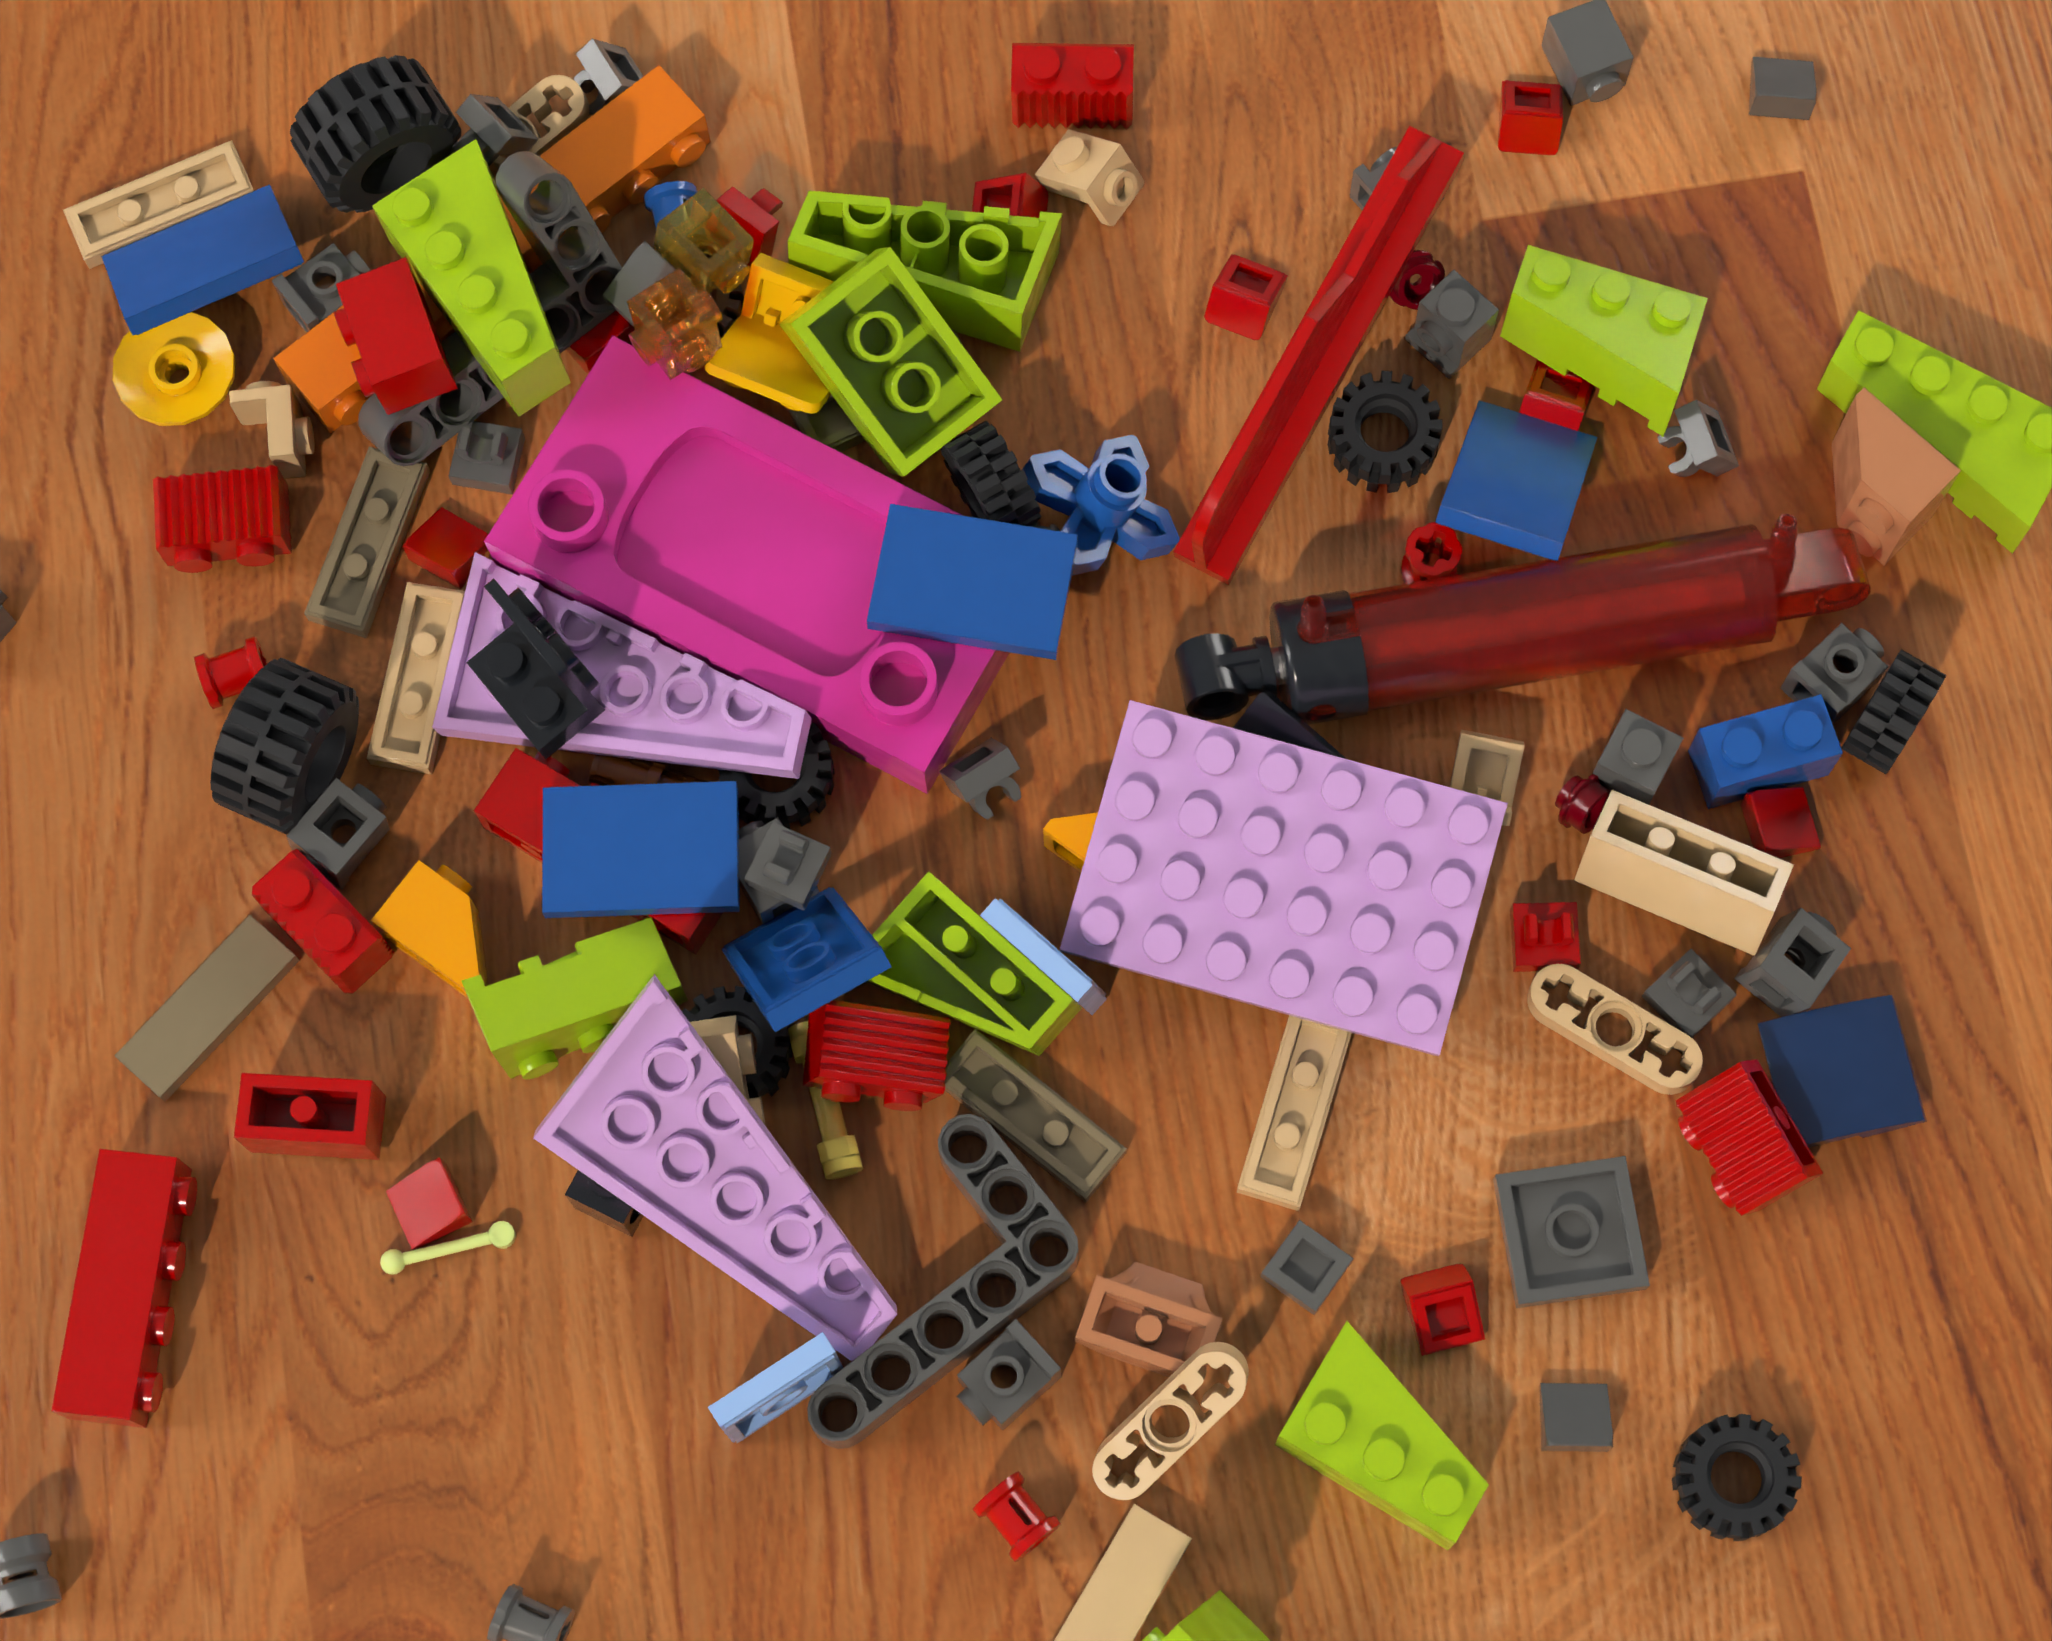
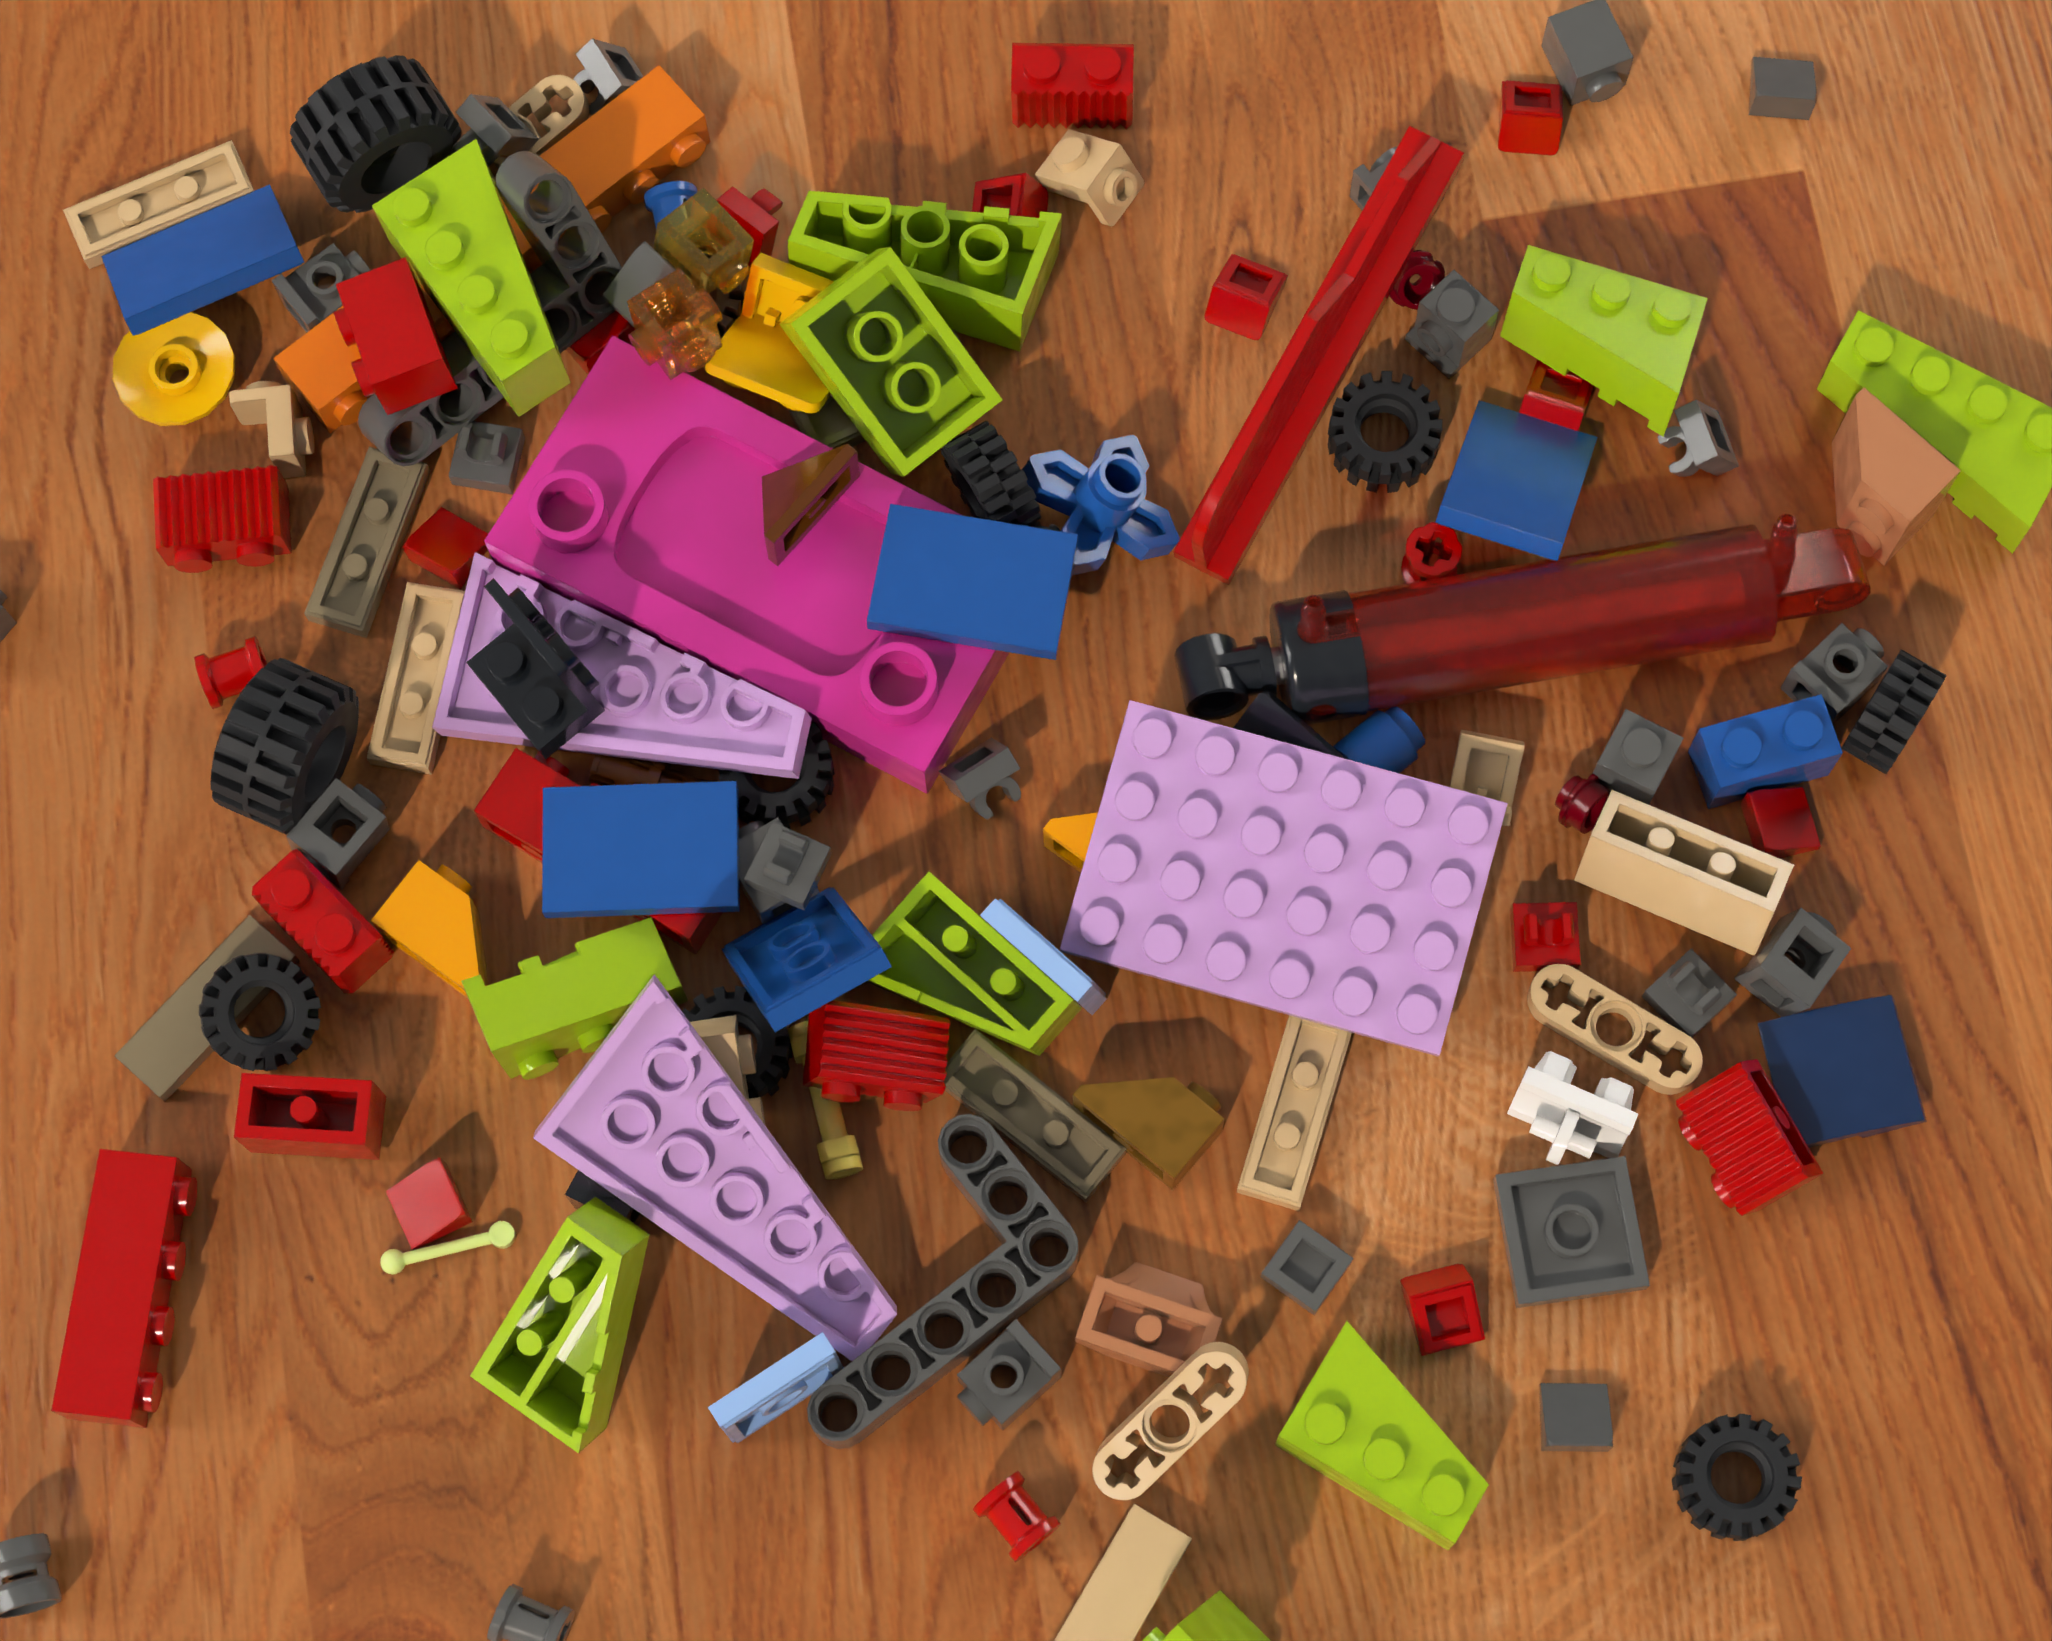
(268, 1051): none -> black tyre
(570, 1327): none -> lime wedge
(802, 495): none -> reddish brown slope
(1156, 1121): none -> pearl gold slope
(1384, 741): none -> blue brick
(1571, 1115): none -> white hips

